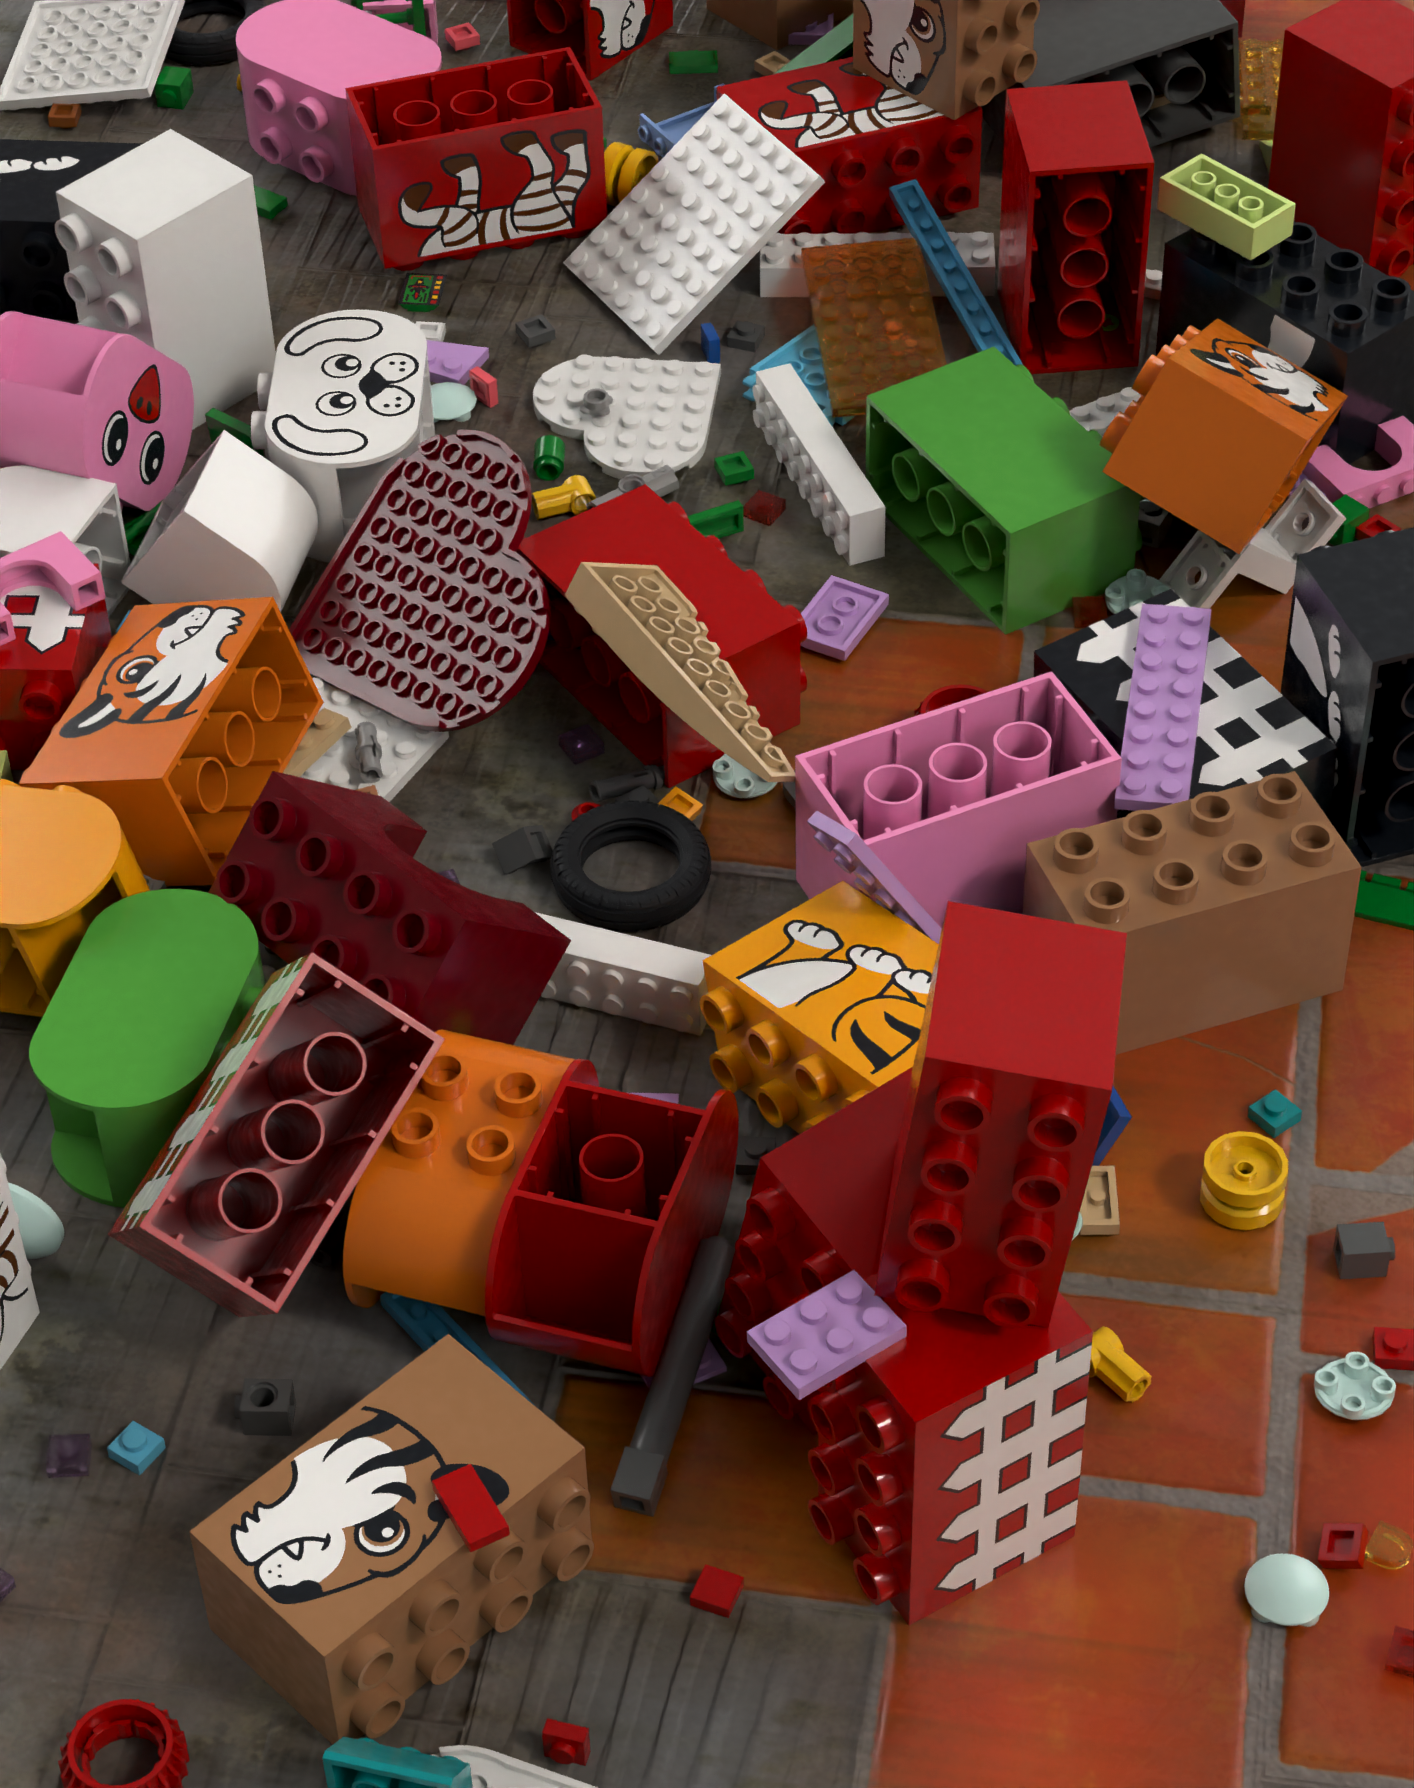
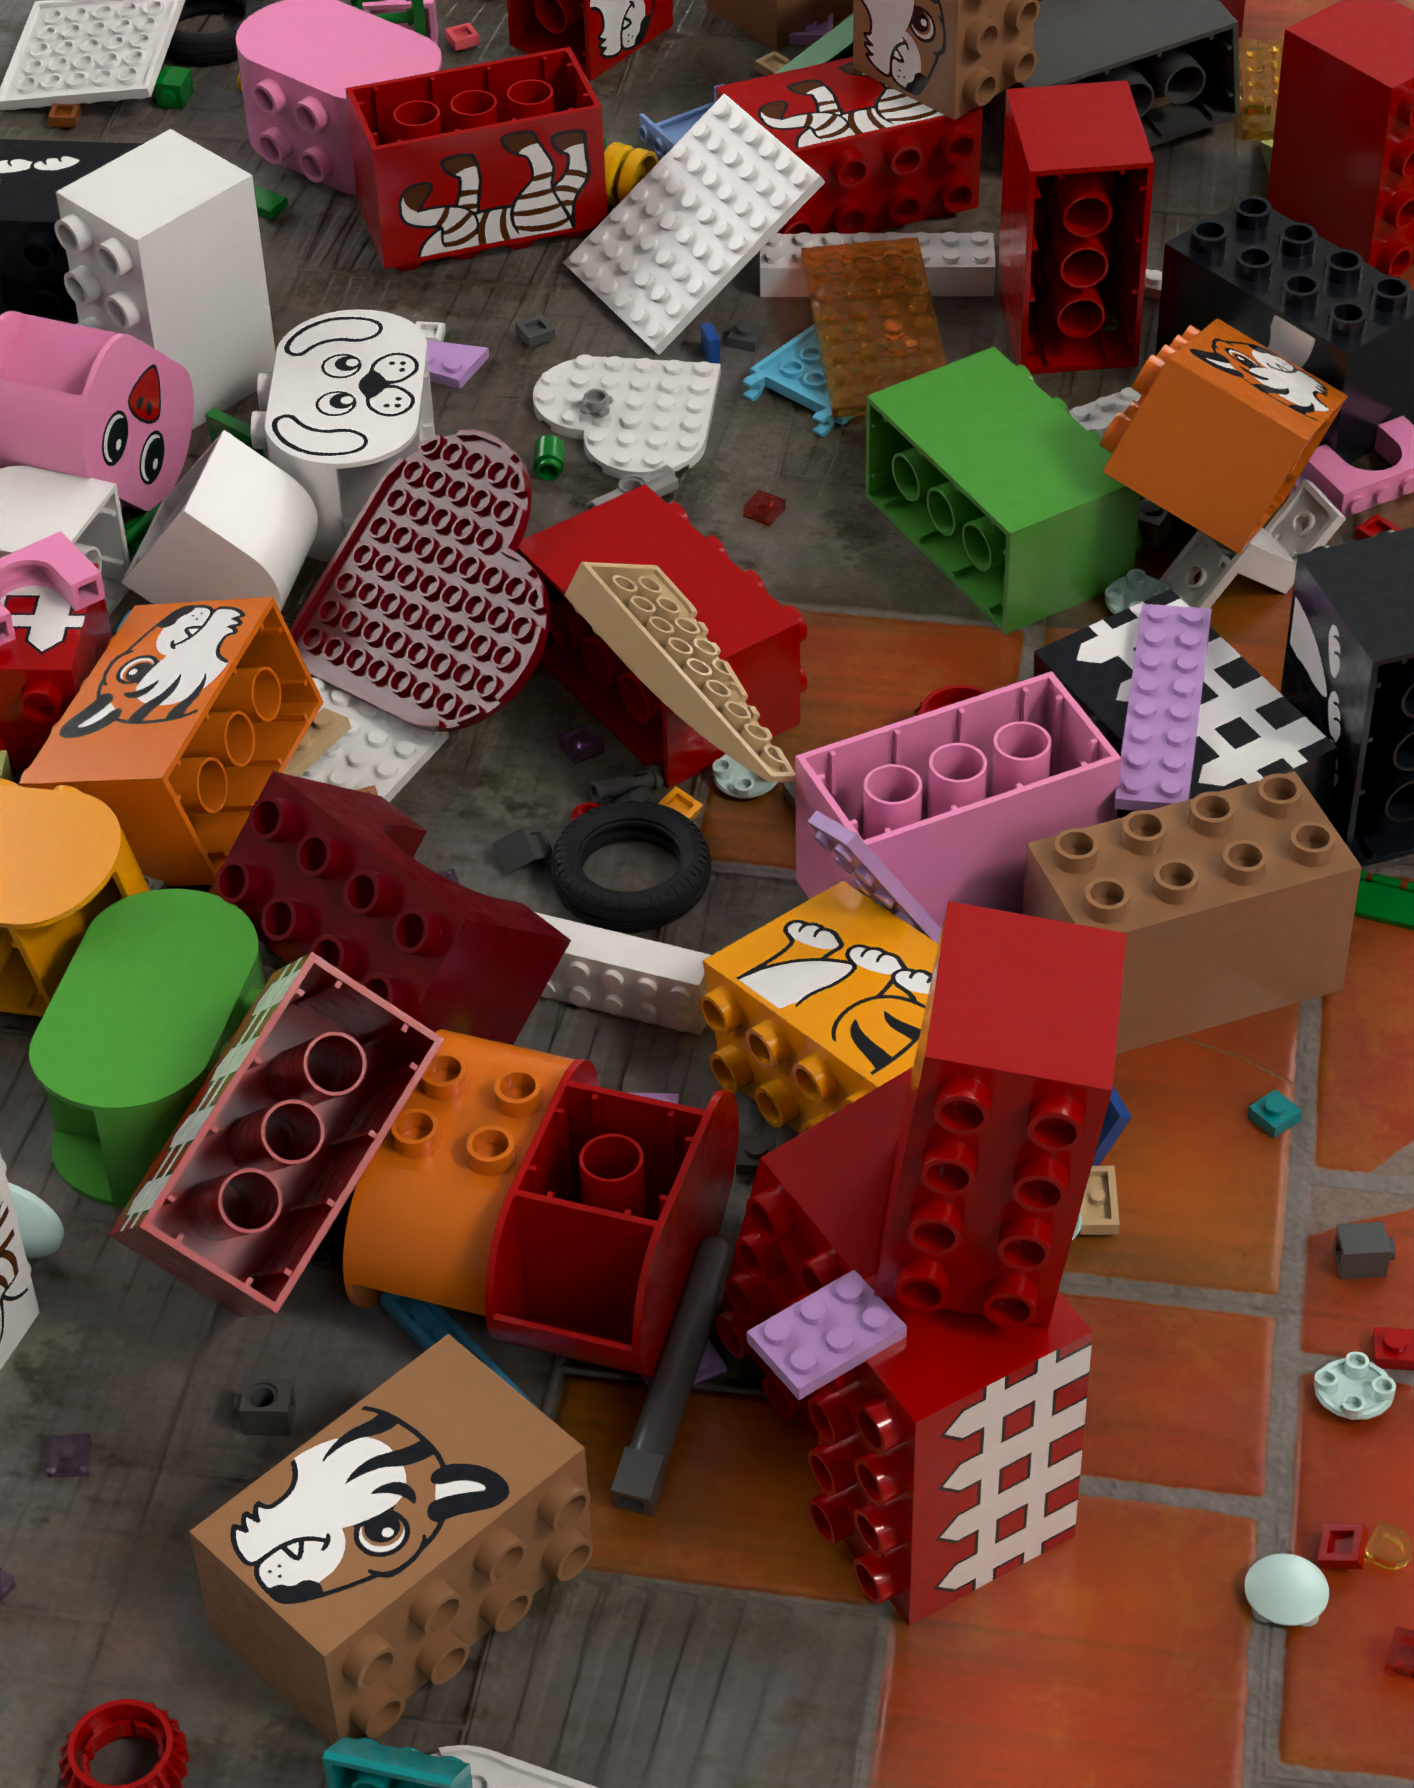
(136, 1447): medium azure plate -> none
(368, 752): light grey pin -> none
(422, 292): piece -> none
(452, 401): light aqua dish -> none
(470, 1508): red tile -> none
(484, 386): coral tile -> none
(566, 1742): red plate -> none
(569, 497): yellow piece -> none
(693, 62): green piece -> none
(716, 1591): red tile -> none
(719, 520): green tile -> none
(734, 468): green plate -> none
(819, 464): white brick -> none
(841, 616): lavender plate -> none
(950, 270): dark azure plate -> none
(1088, 610): clear red plate -> none
(1116, 1367): yellow piece -> none
(1226, 206): yellowish green brick -> none
(1243, 1180): yellow wheel -> none
(1355, 515): green brick -> none

